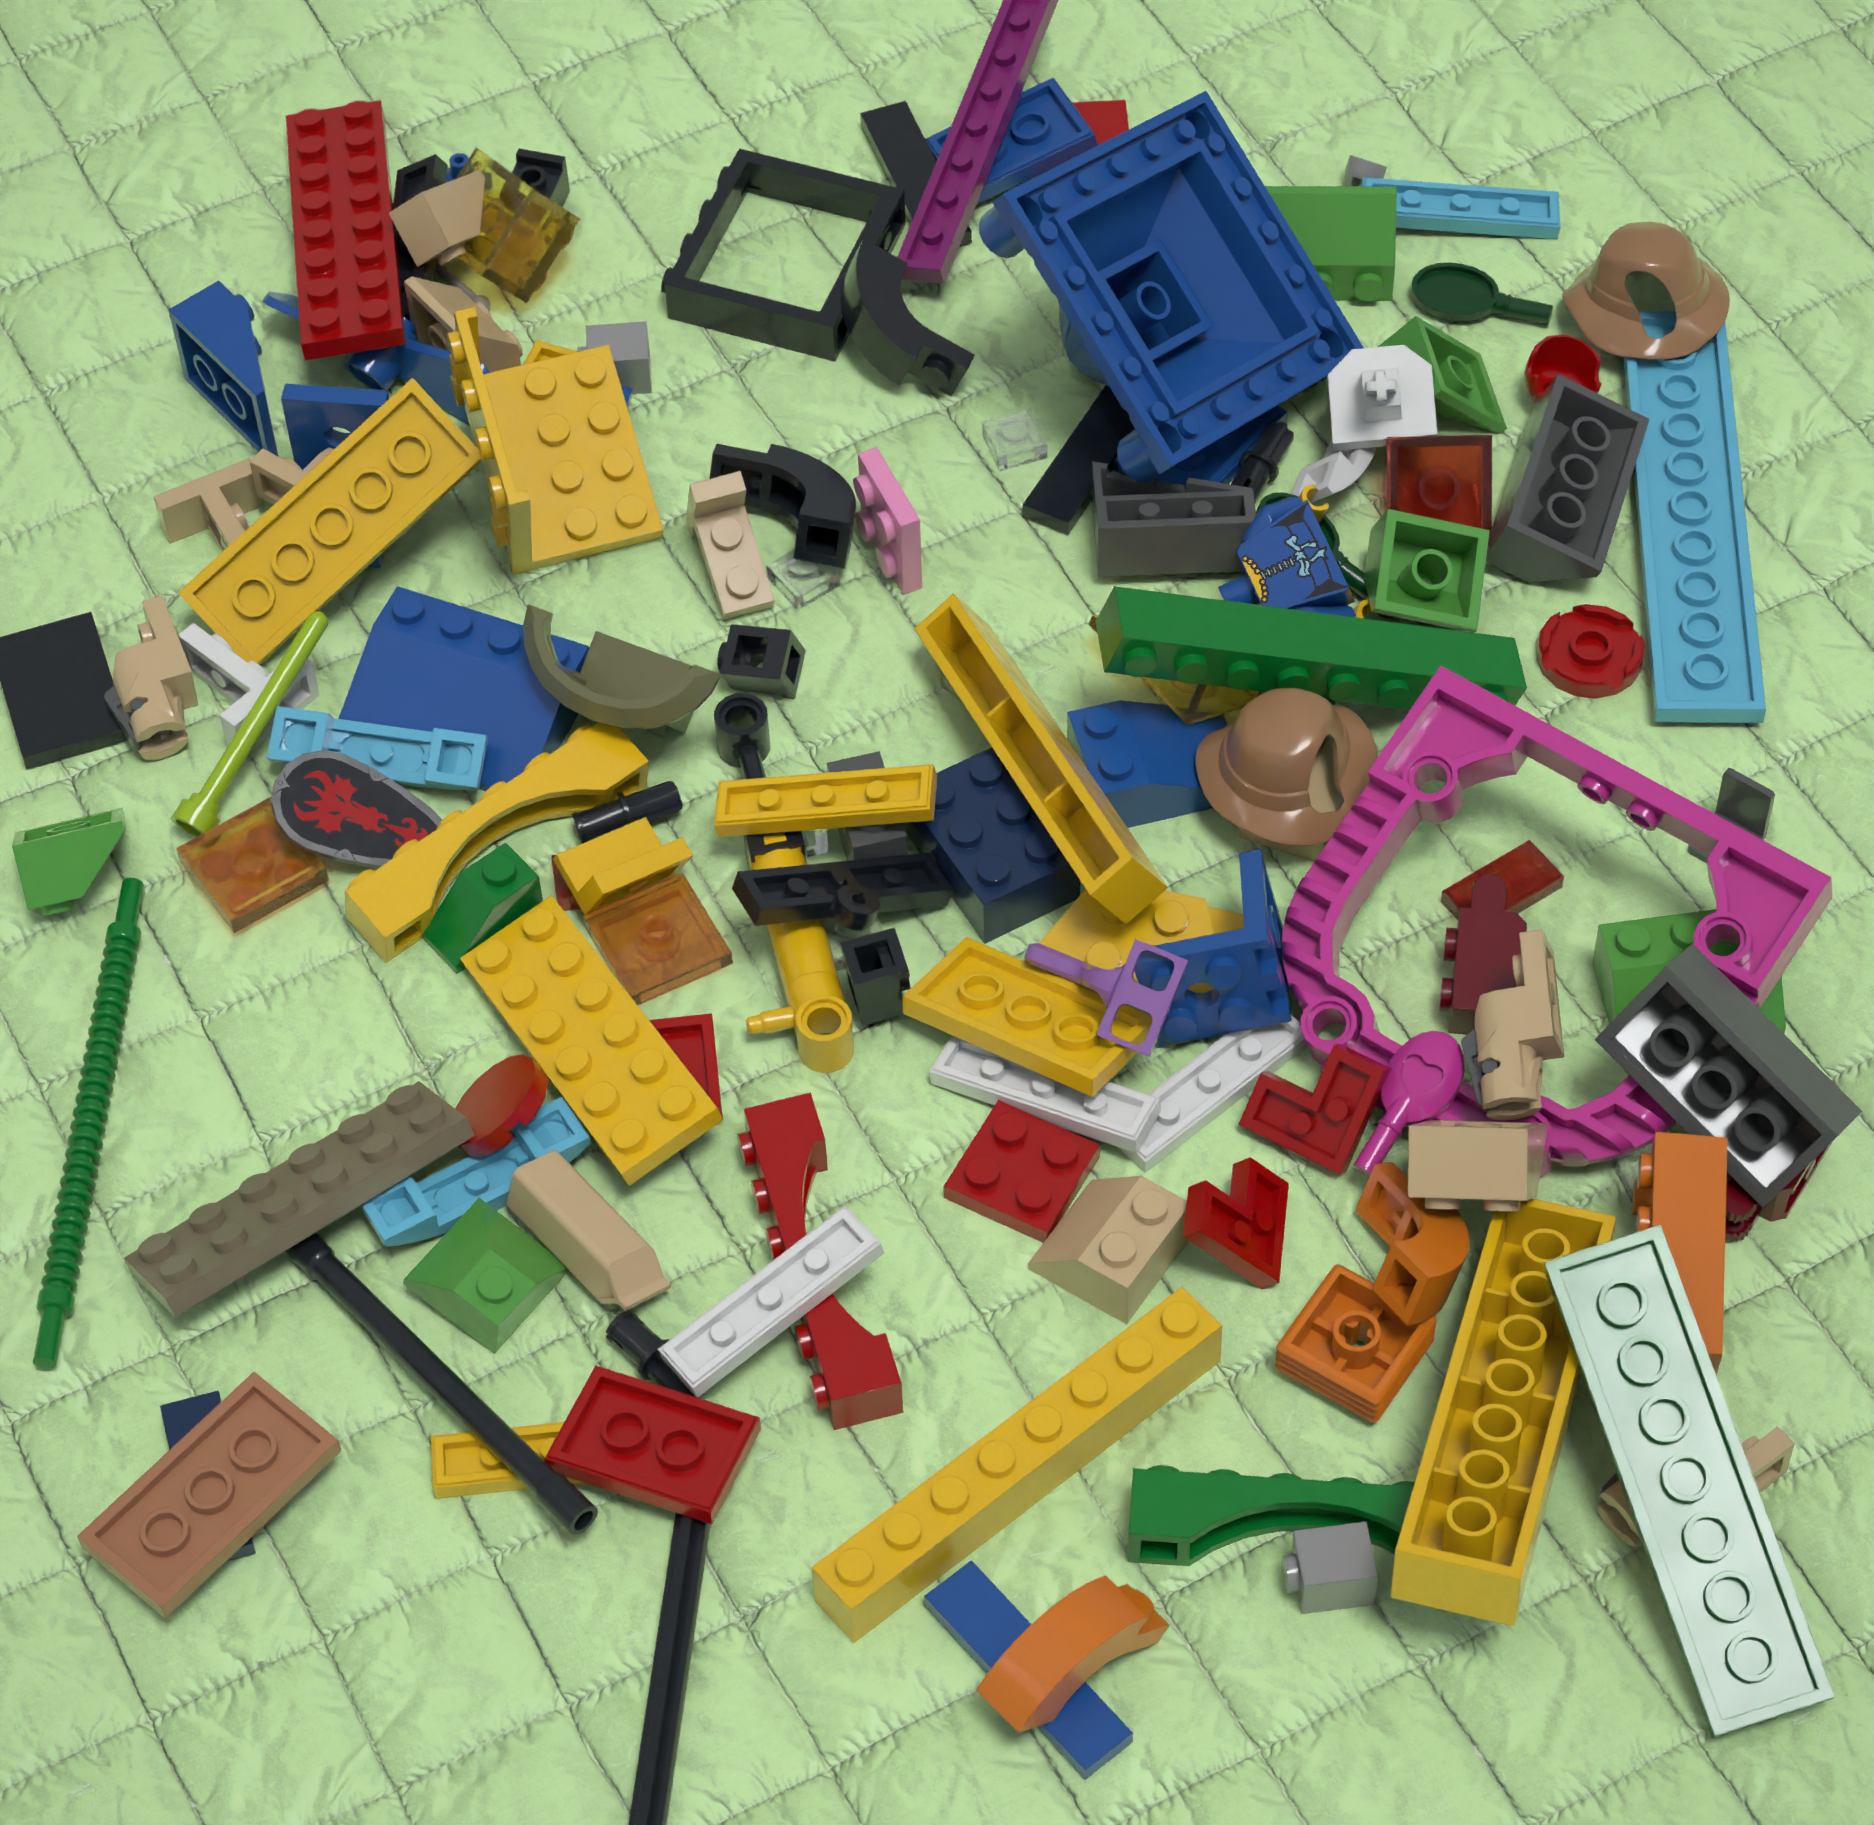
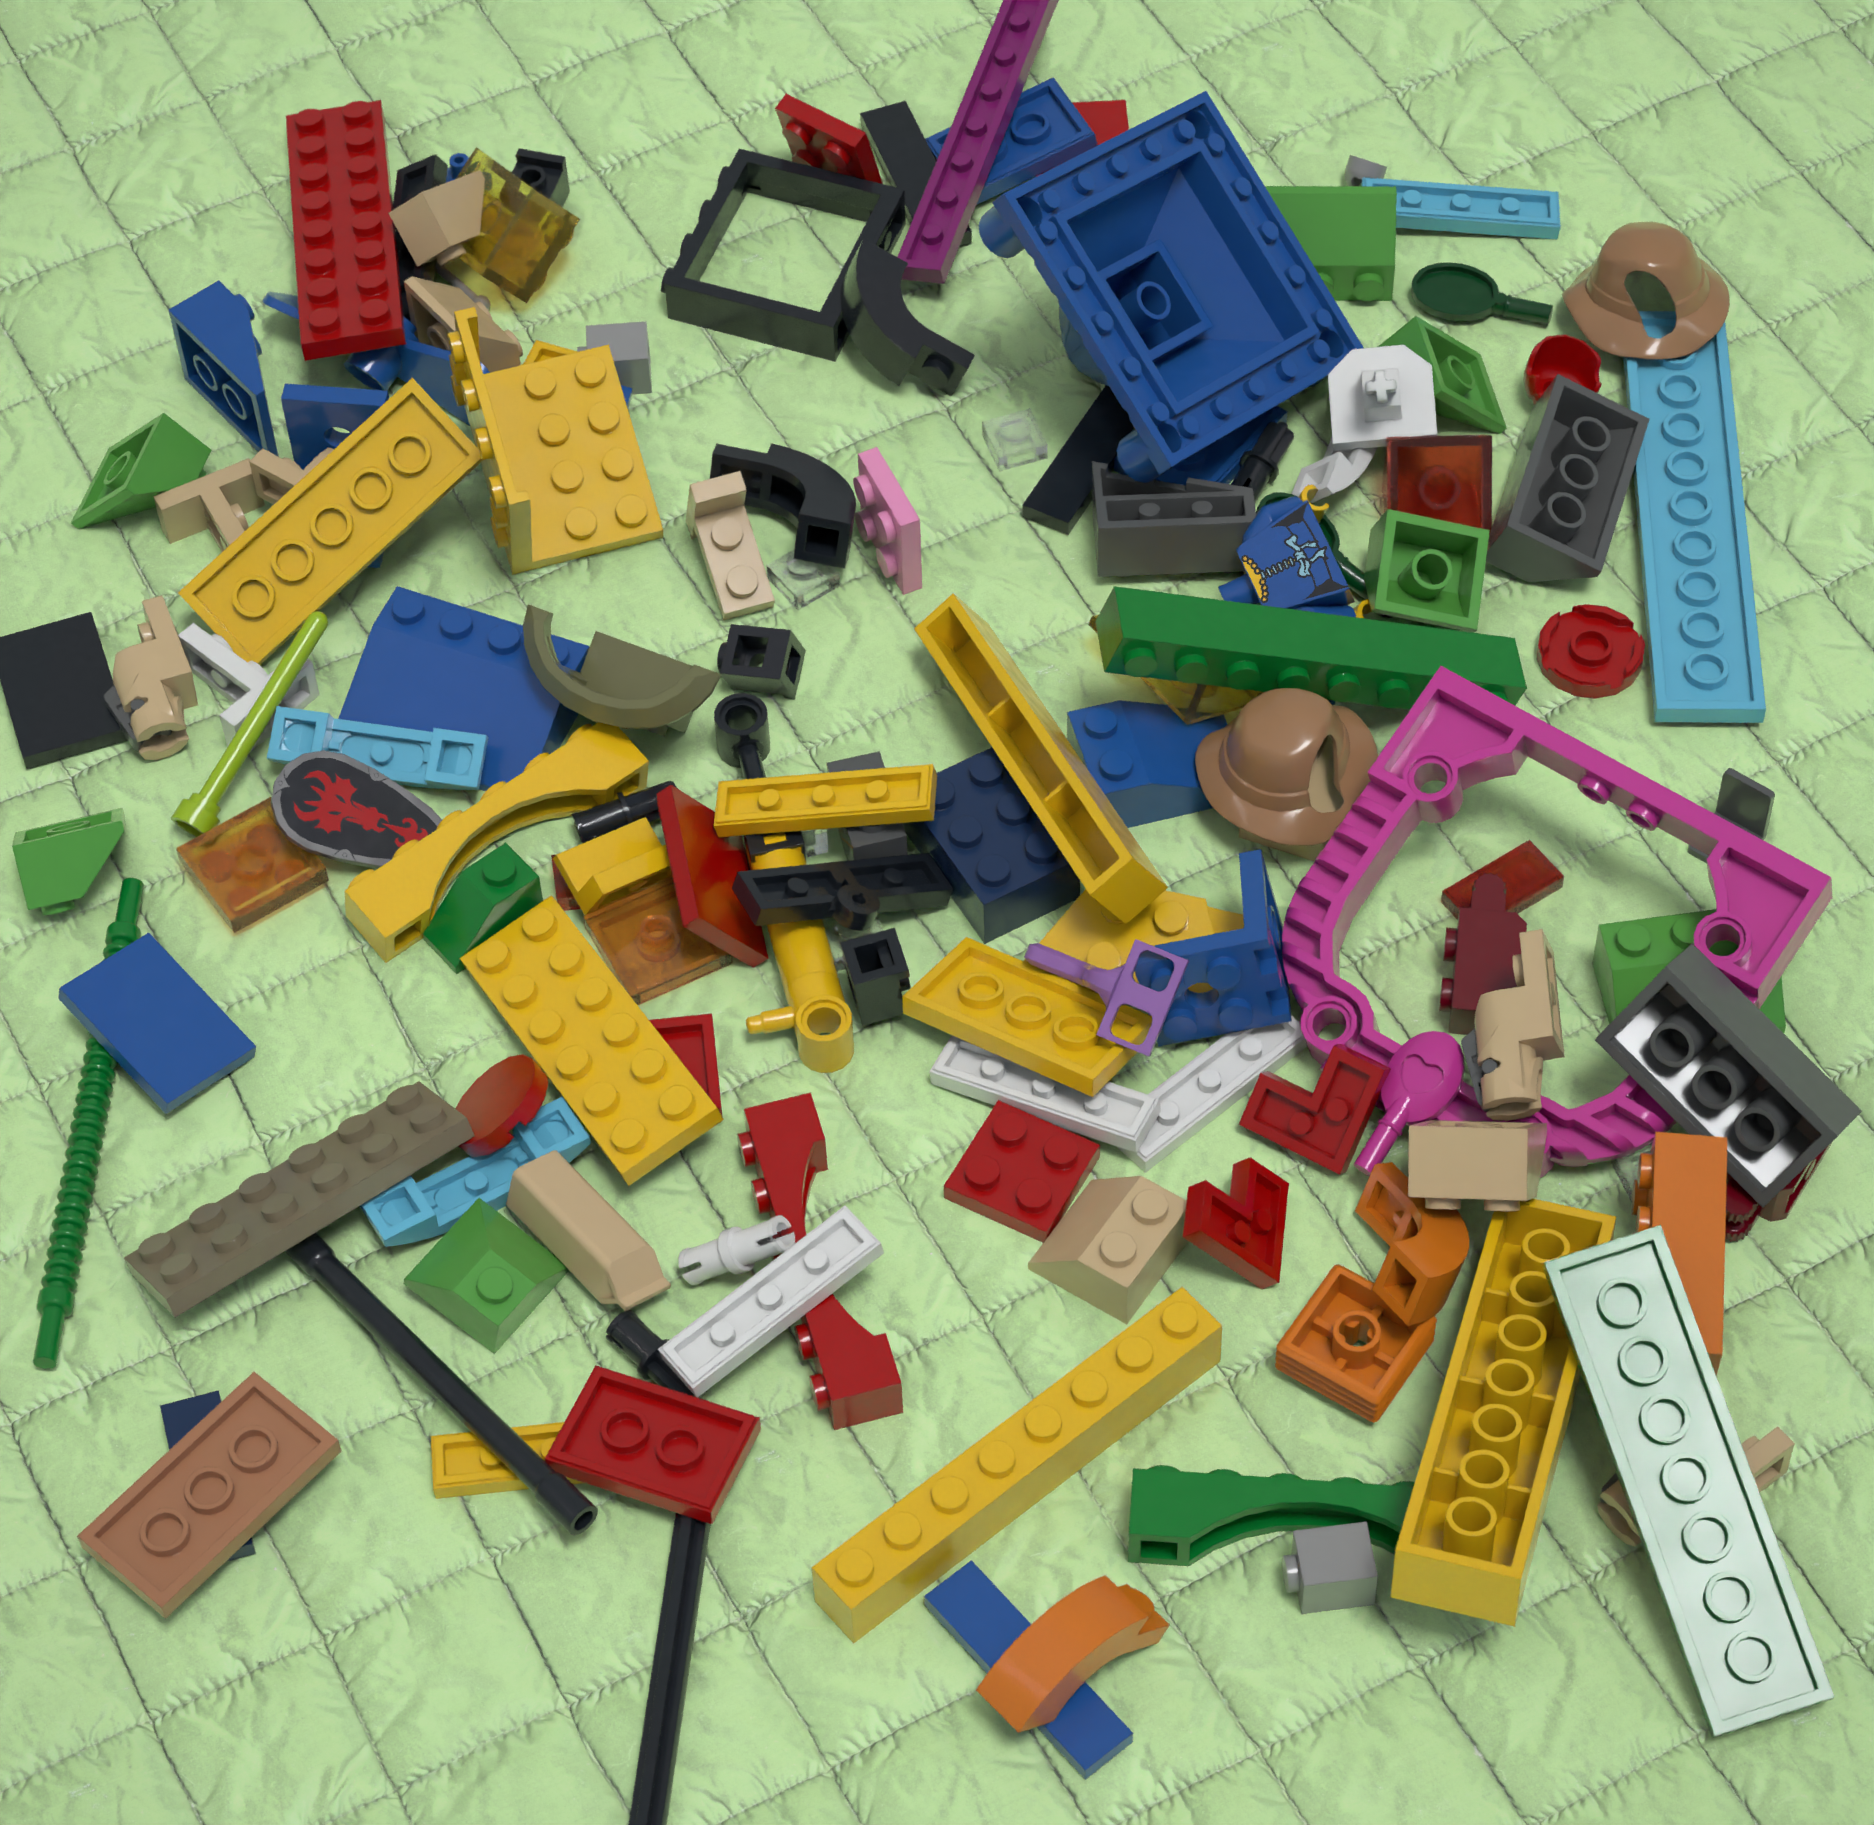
(141, 467): none -> bright green slope
(157, 1023): none -> blue tile
(704, 877): none -> red tile
(736, 1250): none -> white pin
(826, 141): none -> red plate

